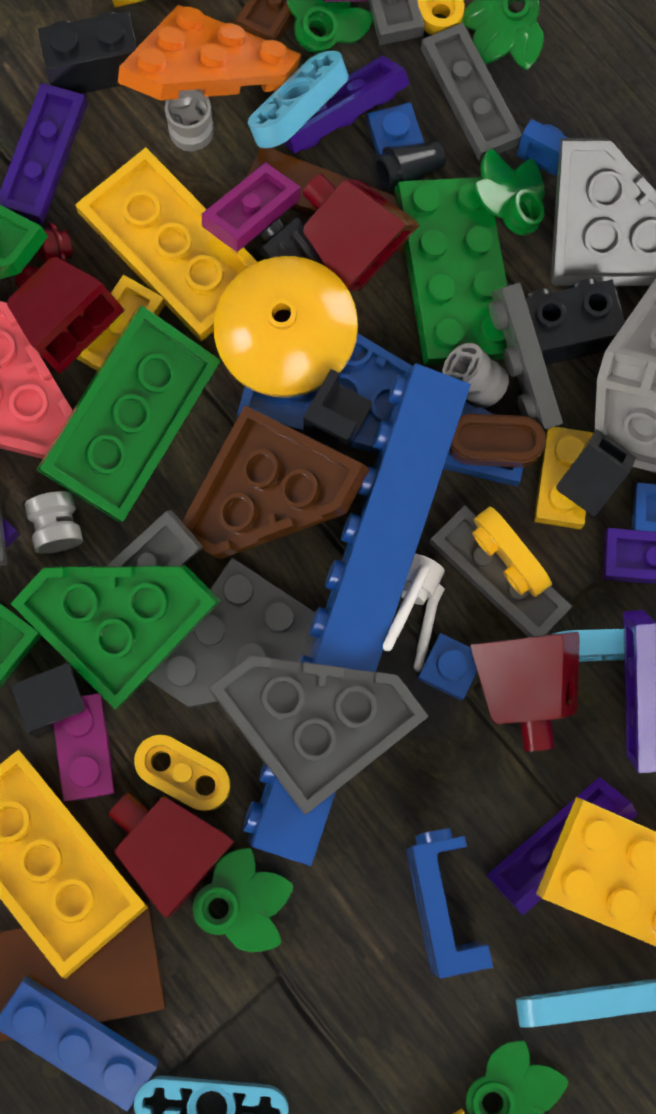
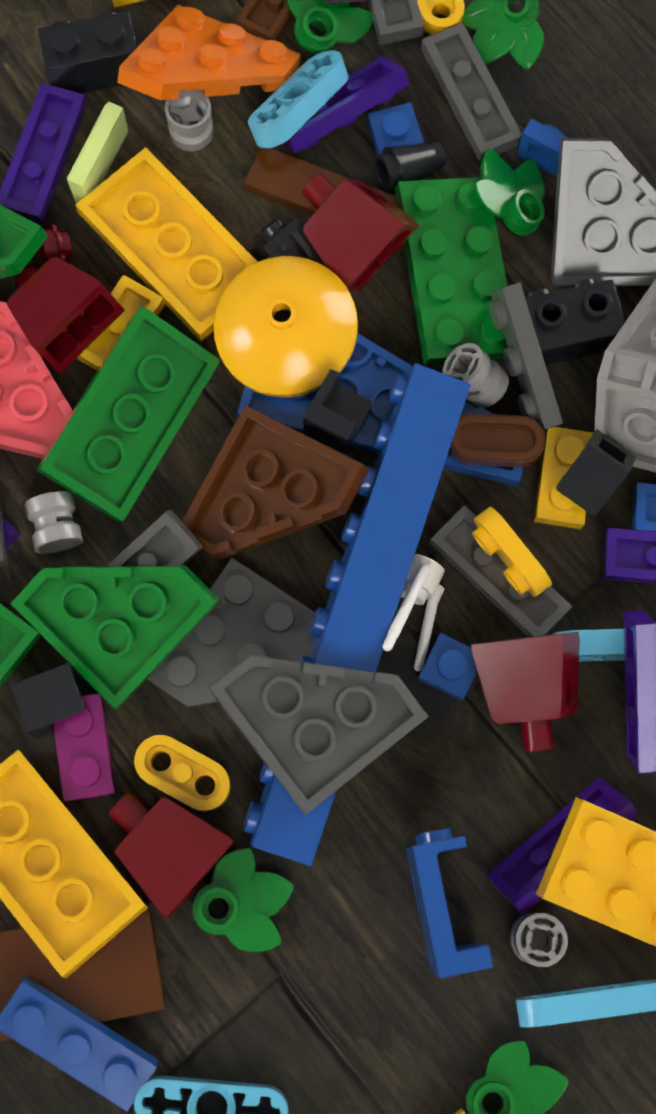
(98, 151): none -> yellowish green tile
(250, 207): magenta plate -> none
(527, 937): none -> light grey wheel

